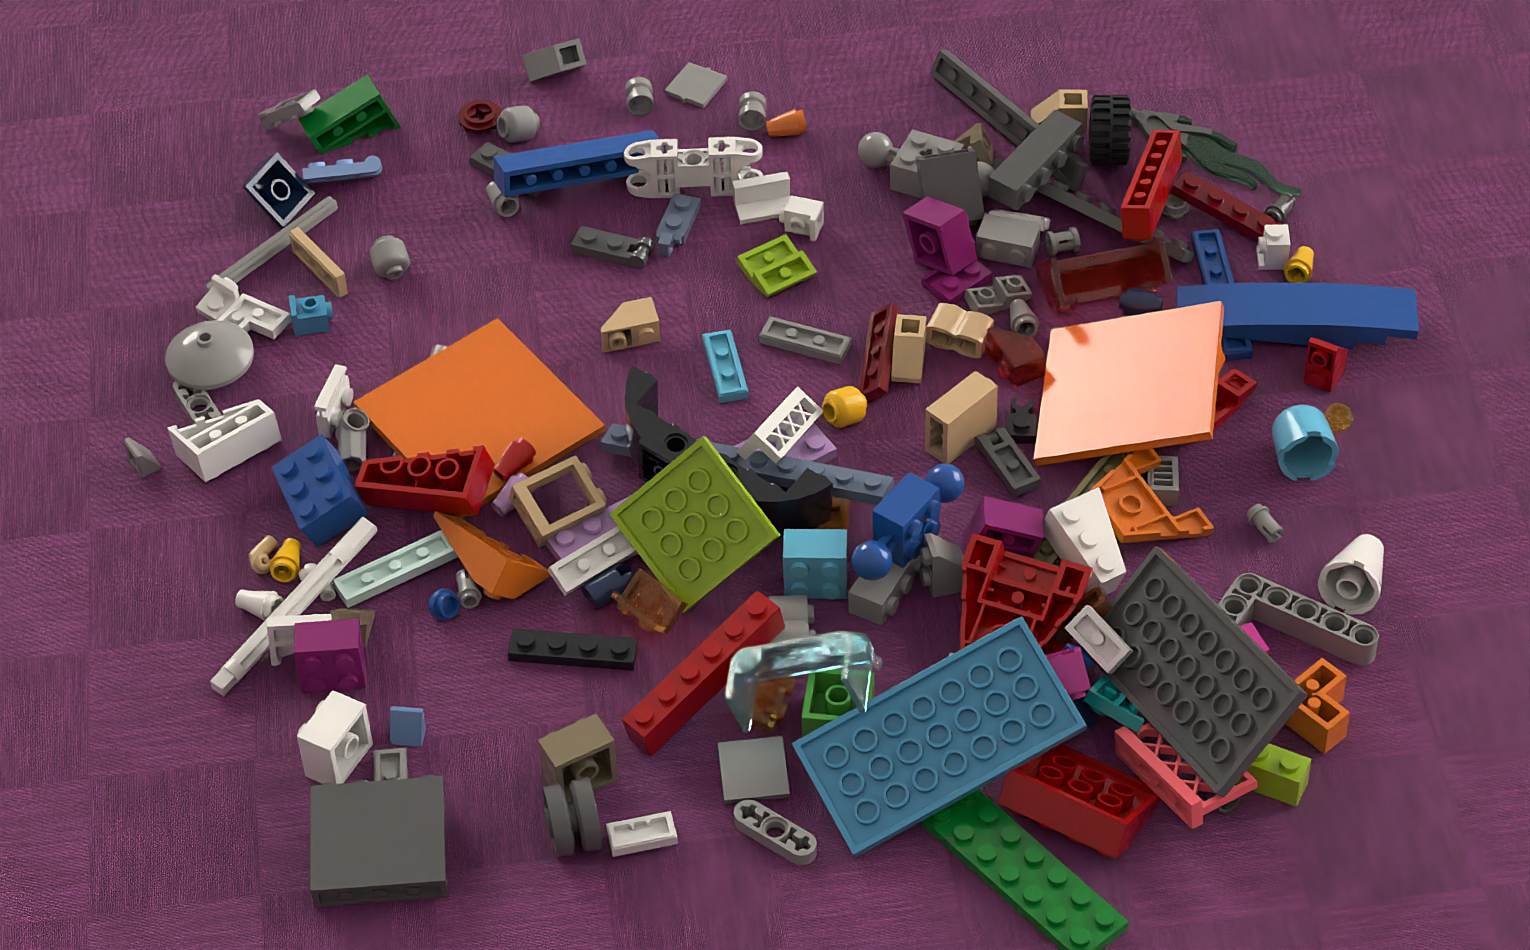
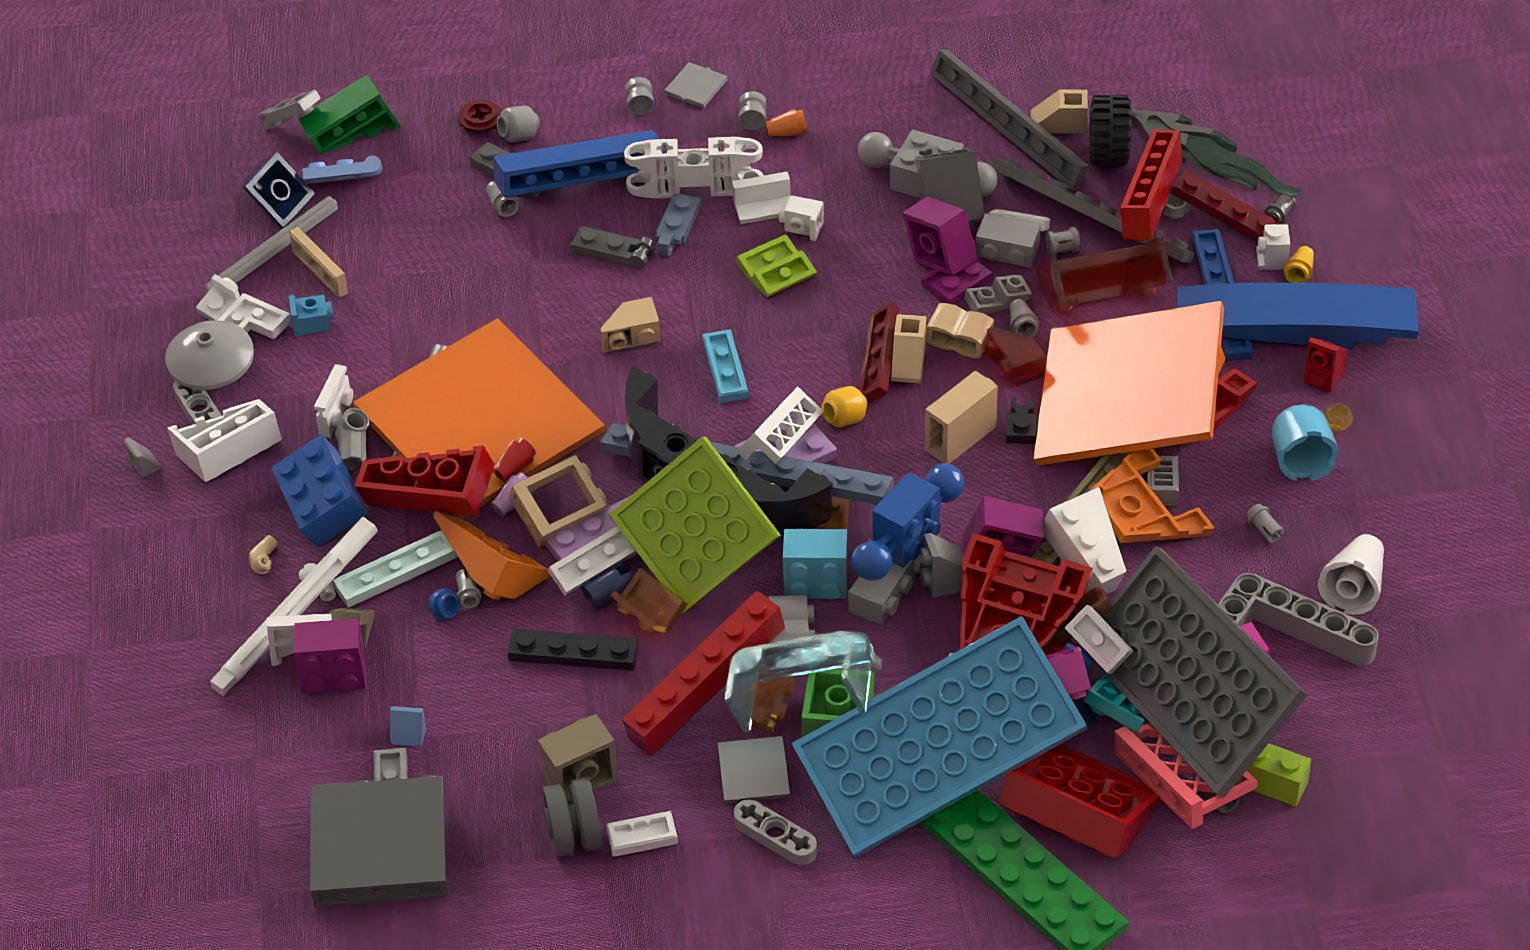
(258, 602): white cone -> none
(286, 562): yellow cone -> none
(334, 739): white brick -> none
(389, 257): light grey head -> none
(554, 59): light grey slope -> none
(805, 340): light grey tile -> none
(978, 140): dark tan slope -> none
(1008, 461): dark grey plate -> none
(1035, 160): dark grey brick -> none
(1139, 302): dark blue brick -> none
(1320, 715): orange brick -> none

